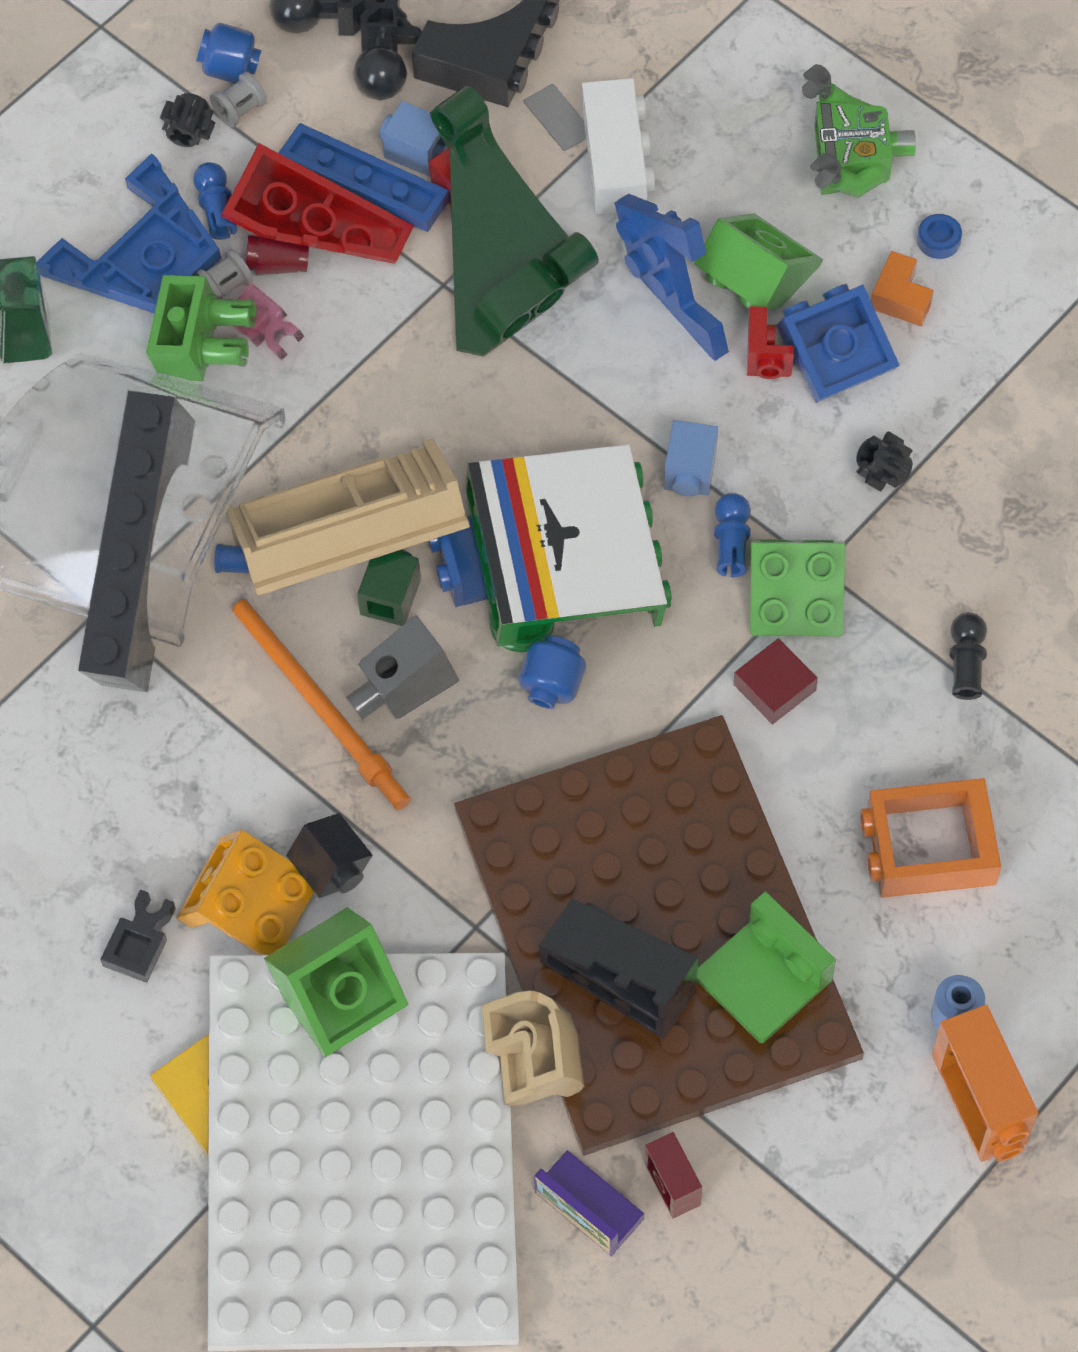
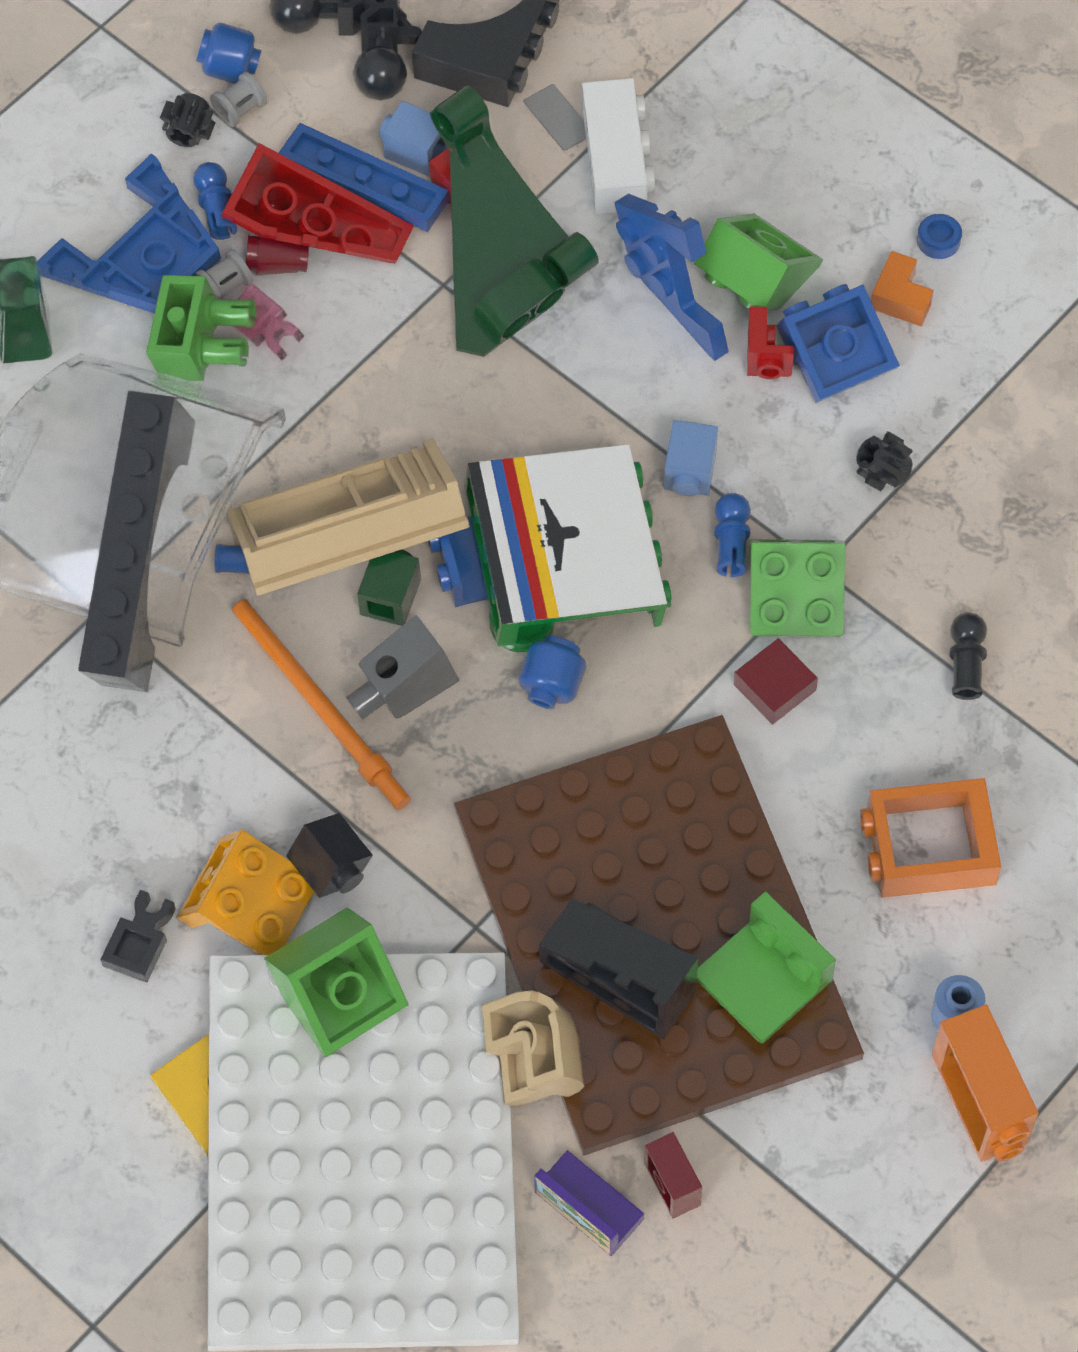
(851, 138): torso -> none

